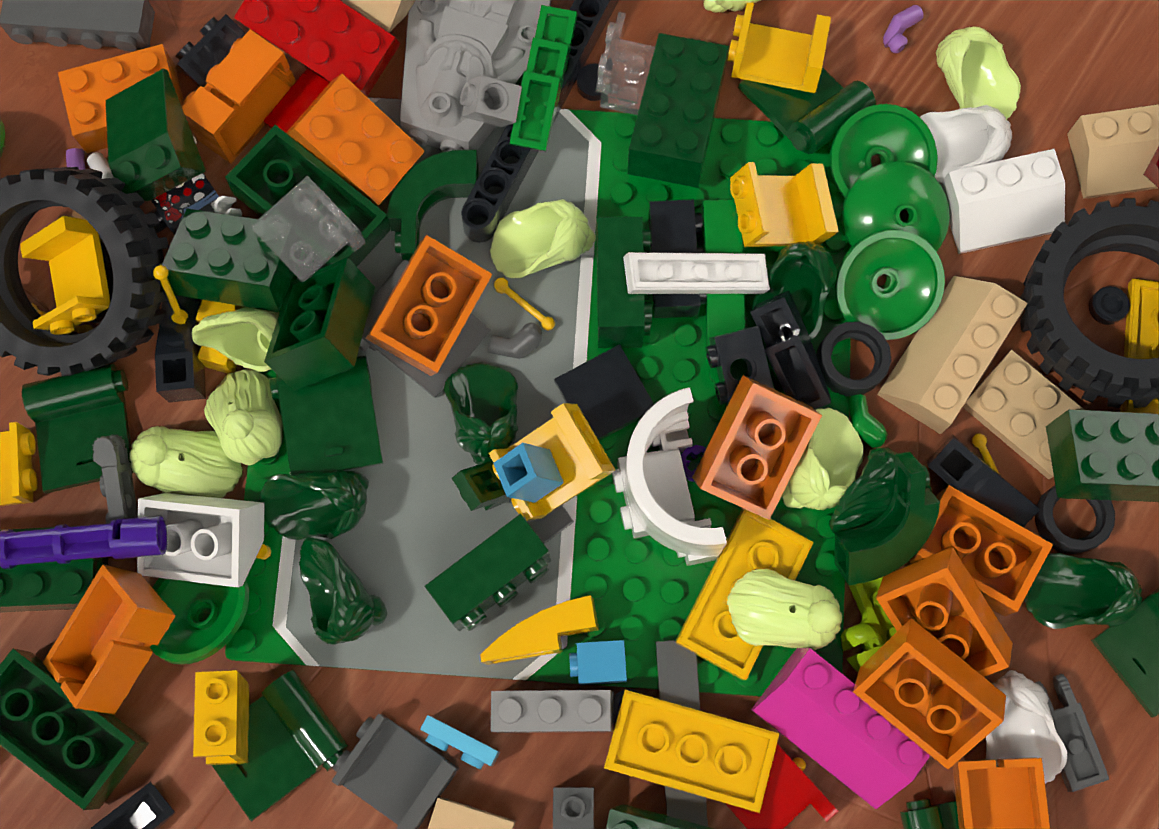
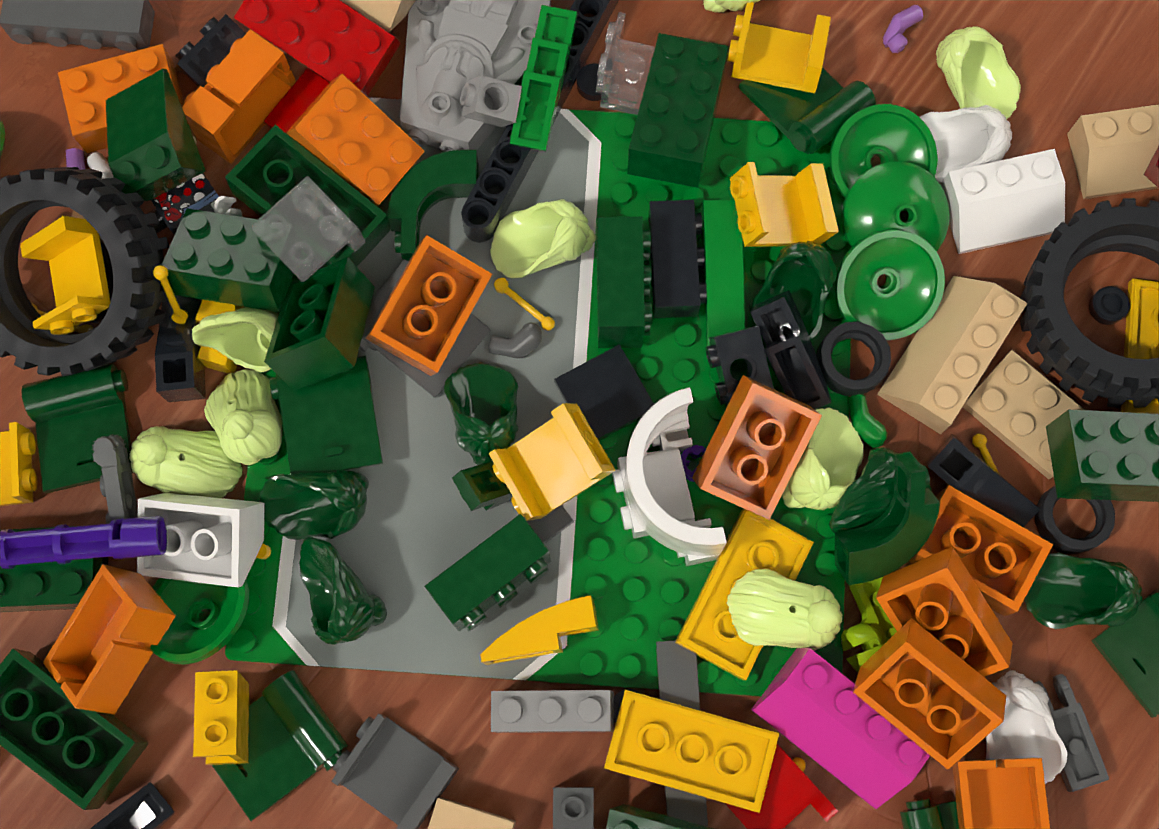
(473, 751): medium azure plate -> none
(528, 472): dark azure brick -> none
(599, 663): dark azure brick -> none
(696, 273): white tile -> none

